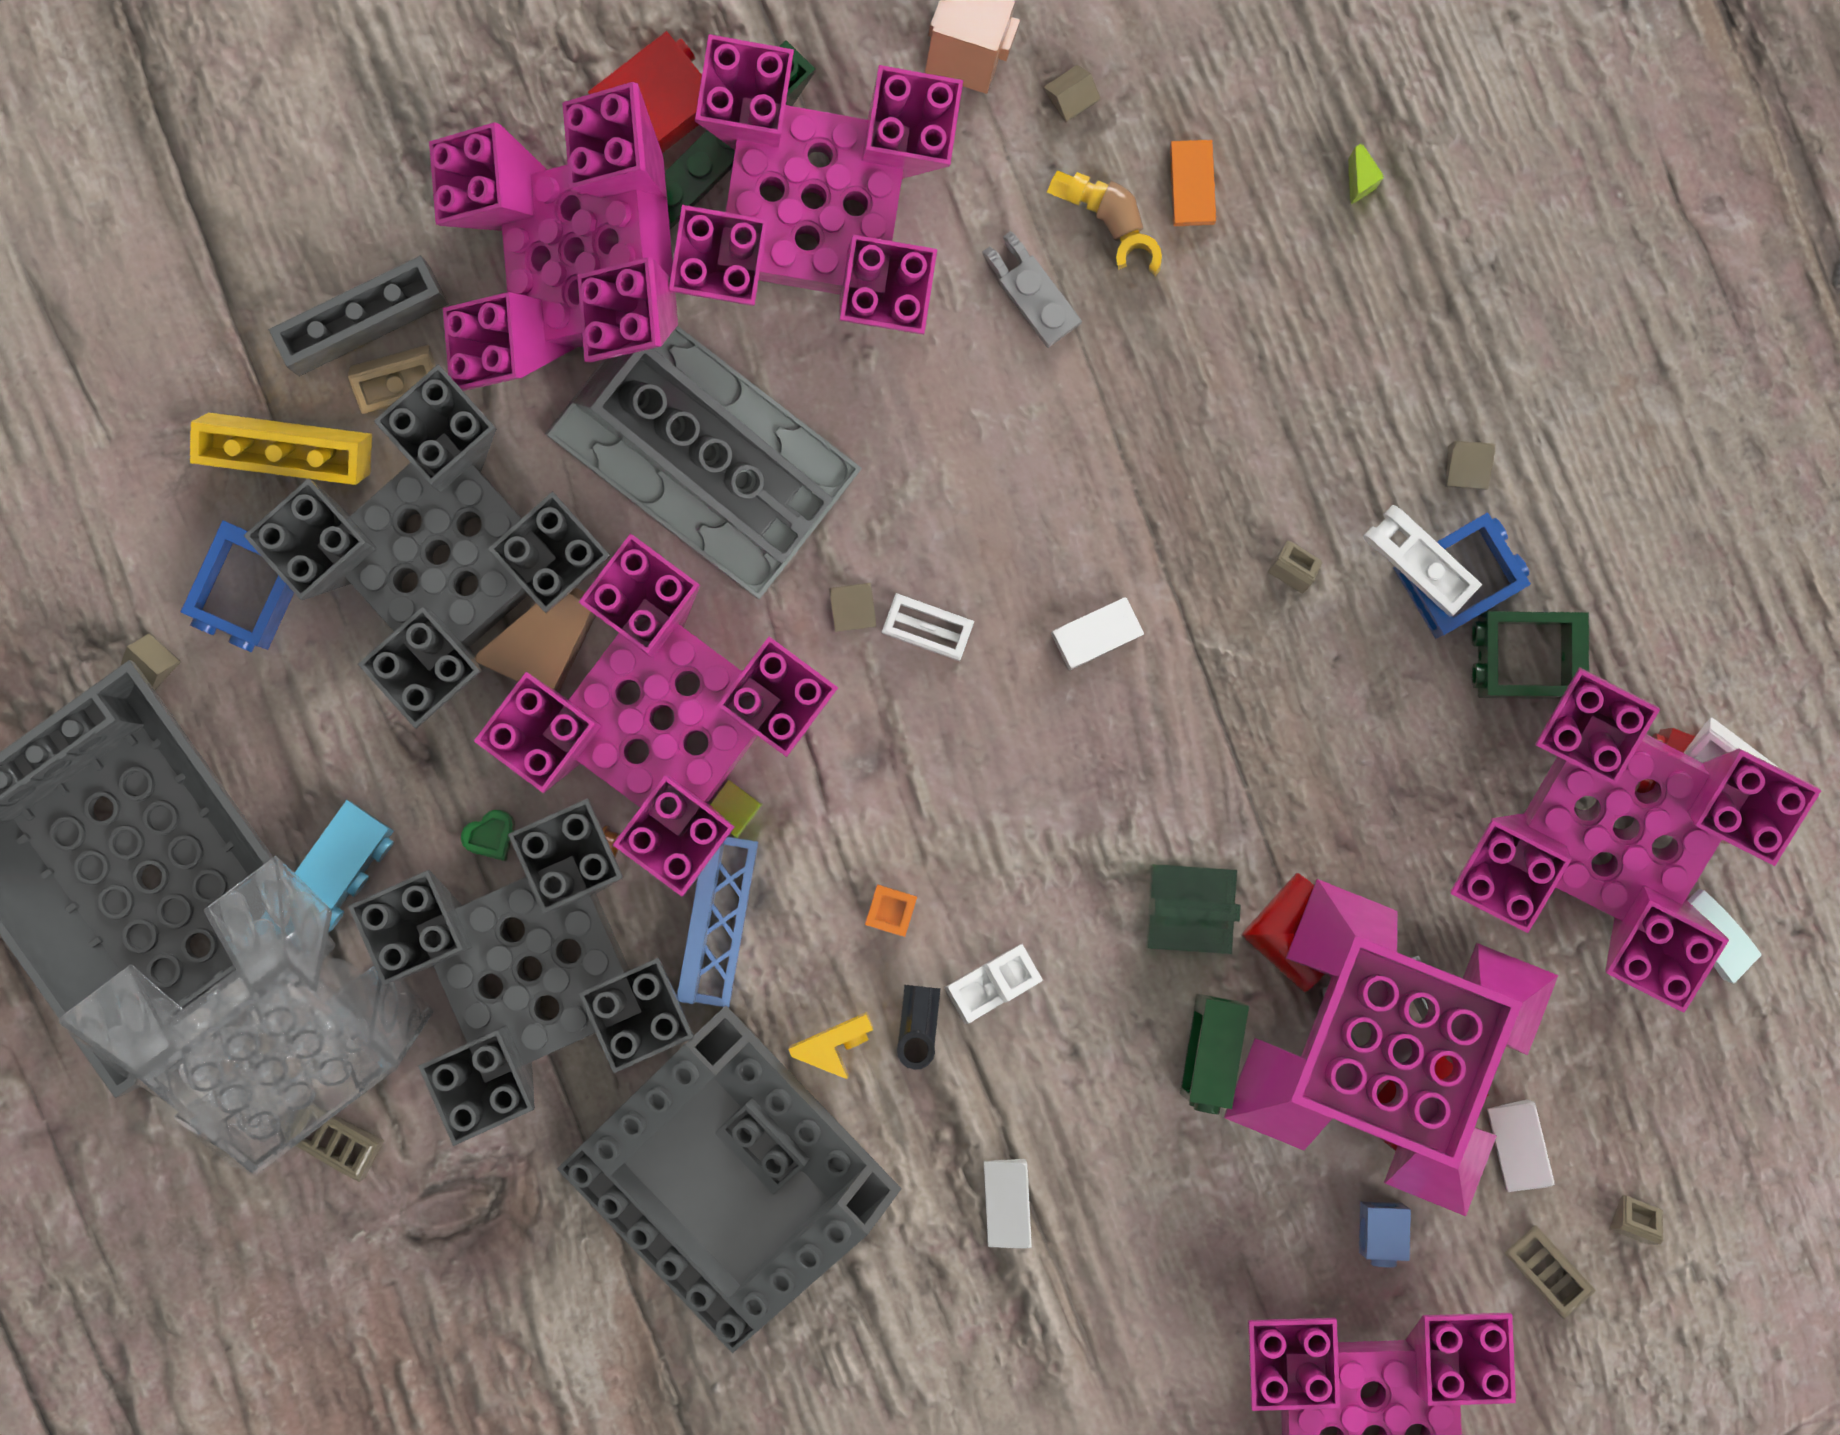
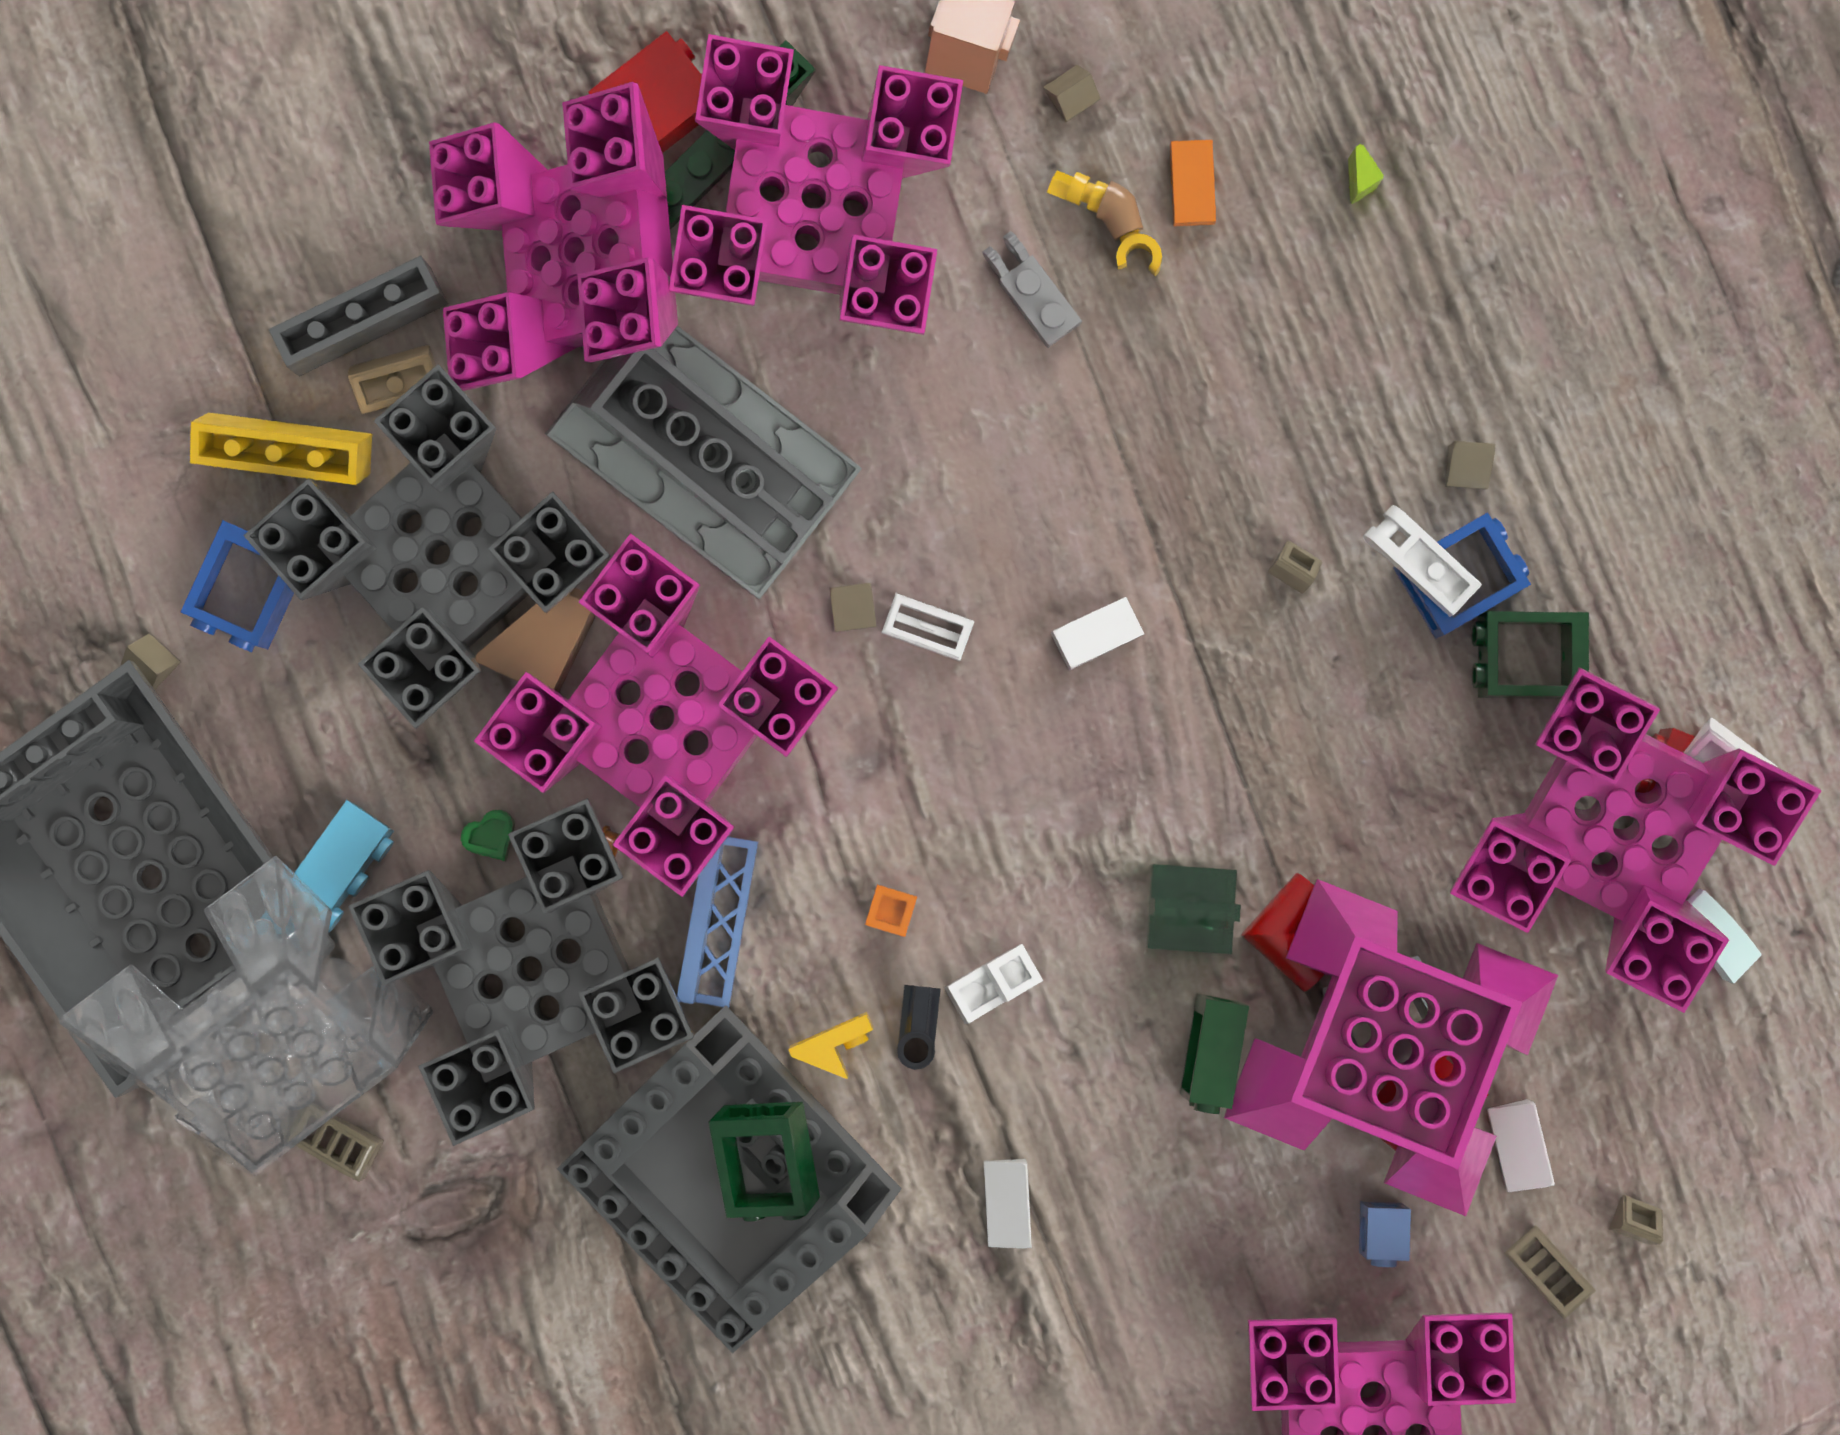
(736, 806): lime slope -> none
(761, 1120): none -> dark green window

